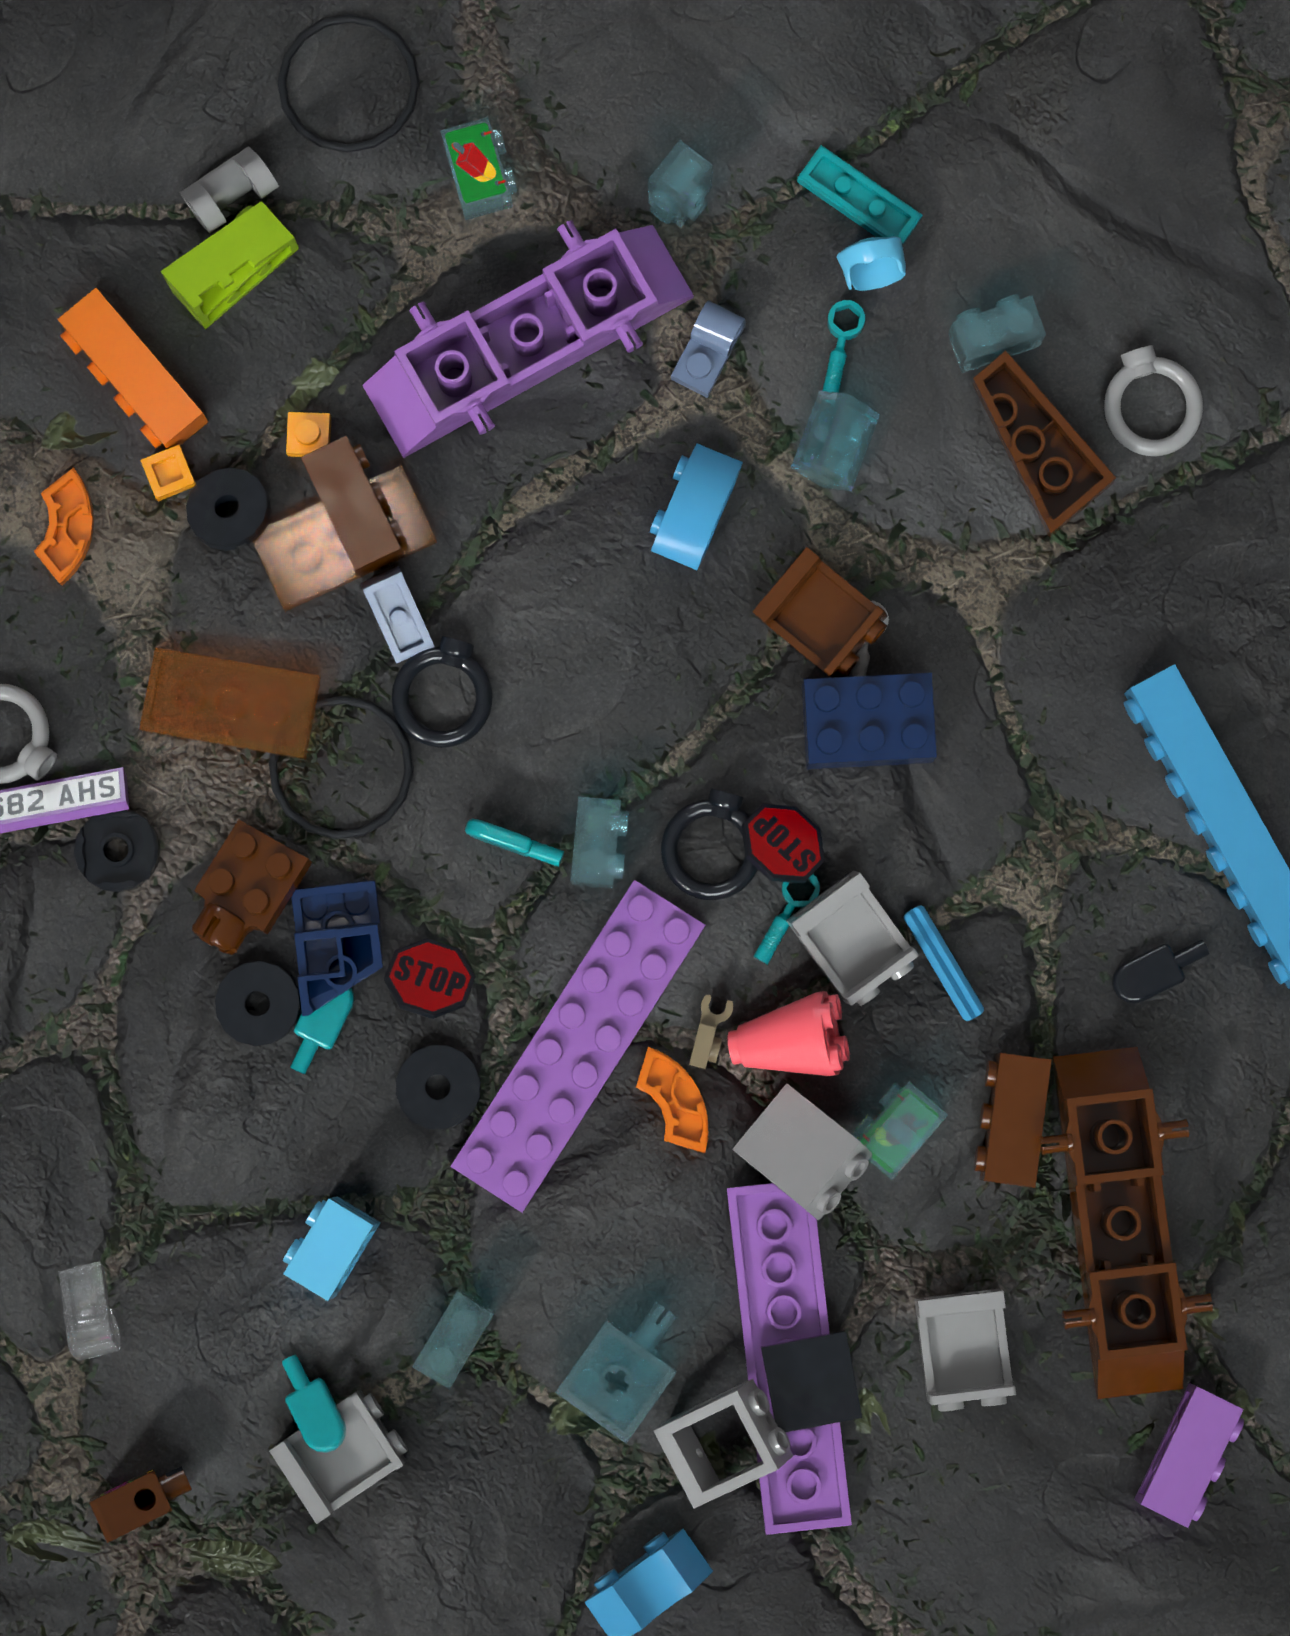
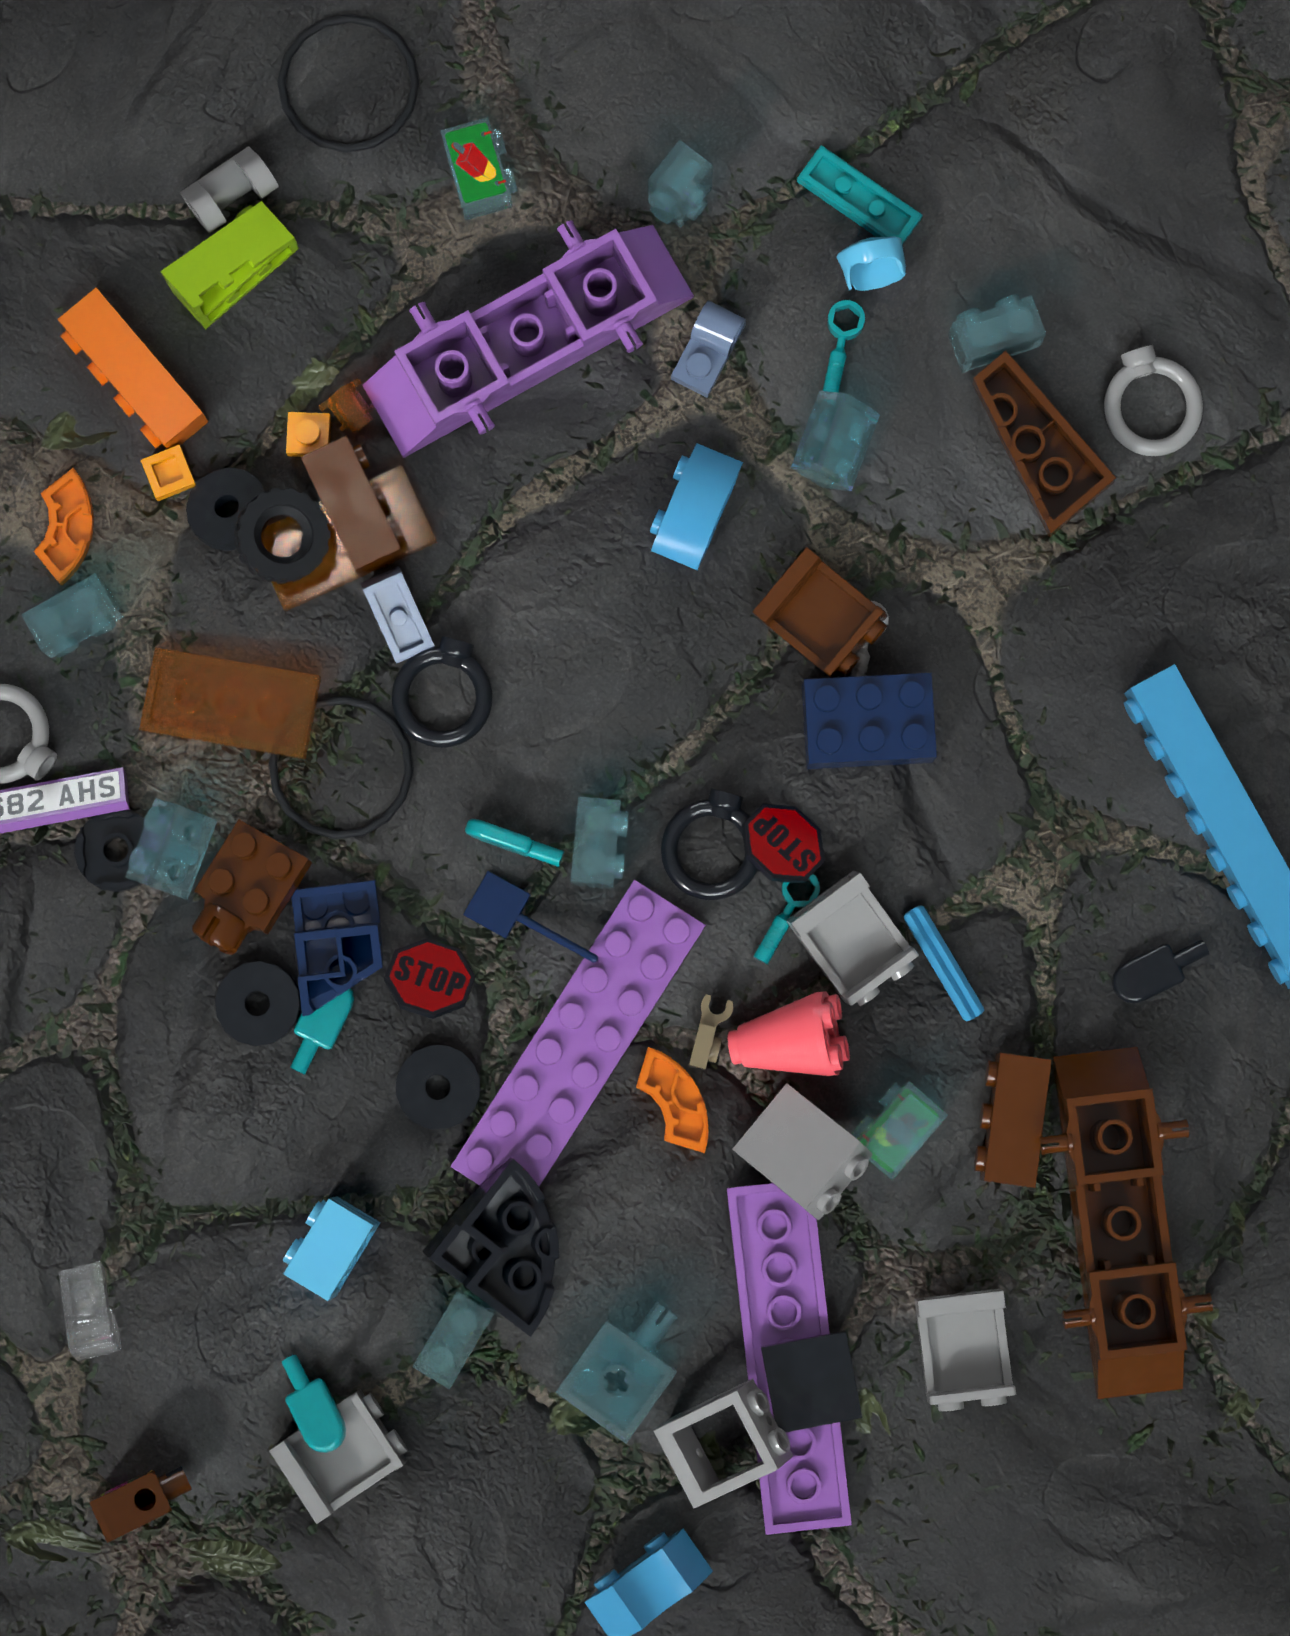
(73, 616): none -> clear light blue brick
(170, 848): none -> clear light blue brick
(313, 527): none -> black tyre
(349, 407): none -> clear orange brick
(500, 905): none -> dark blue piece
(502, 1246): none -> black brick
(1190, 1456): medium lavender brick -> none

